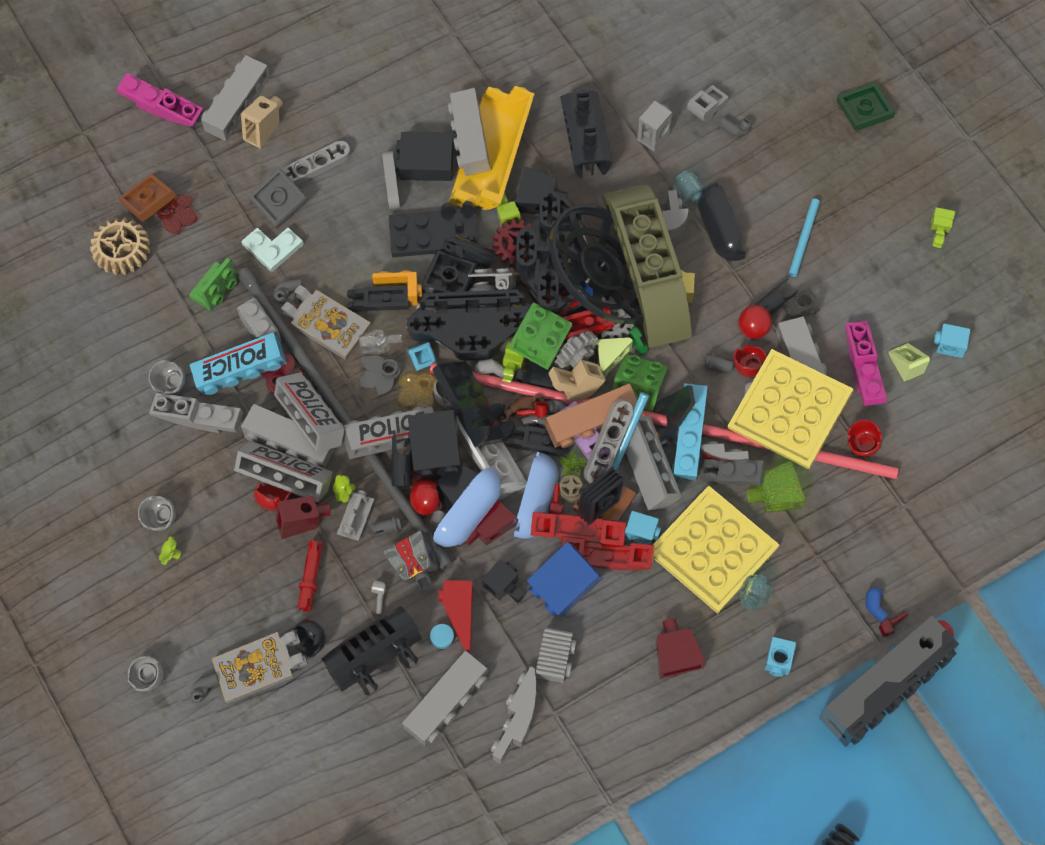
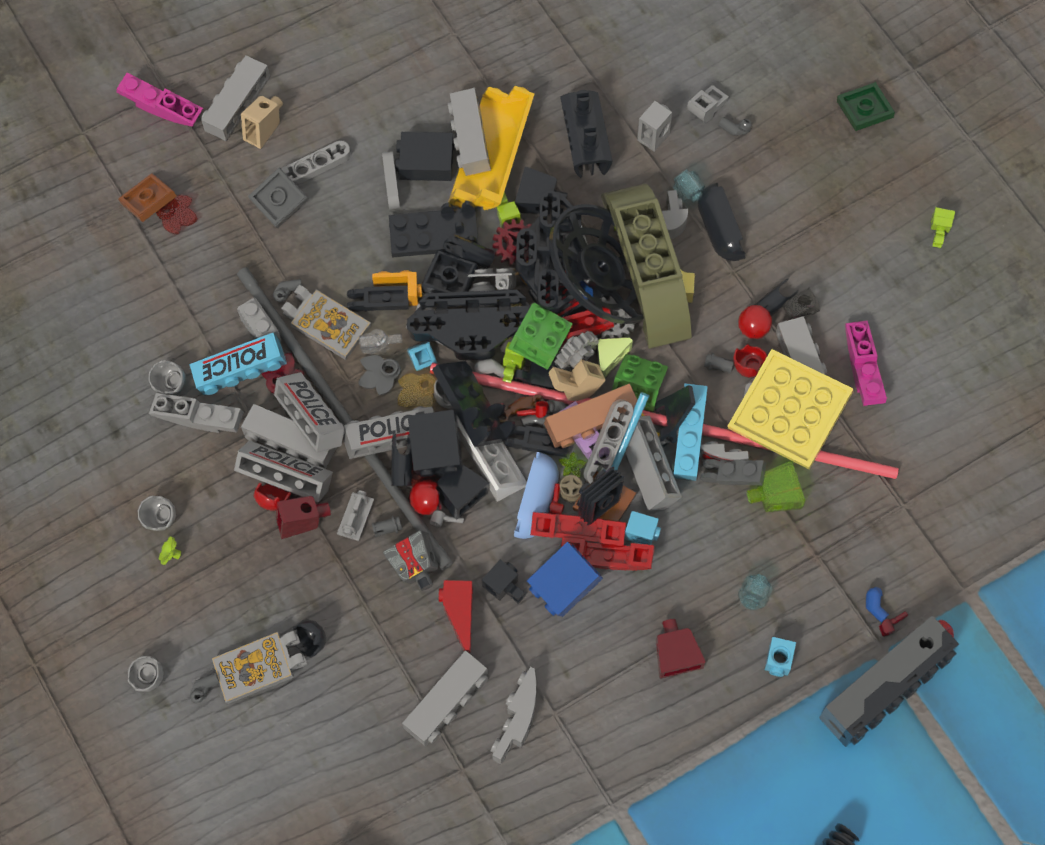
(115, 240): tan gear -> none
(215, 285): bright green bracket -> none
(273, 252): light aqua plate -> none
(308, 584): red pin -> none
(342, 488): lime plant -> none
(372, 648): black piece -> none
(379, 588): light grey hand -> none
(442, 636): medium azure tile -> none
(469, 509): light blue brick -> none
(493, 525): dark red torso -> none
(554, 655): light grey brick -> none
(635, 335): green tile -> none
(713, 549): light yellow plate -> none
(804, 237): medium azure bar -> none
(864, 438): red hair -> none
(909, 361): yellowish green slope -> none
(952, 340): medium azure brick -> none

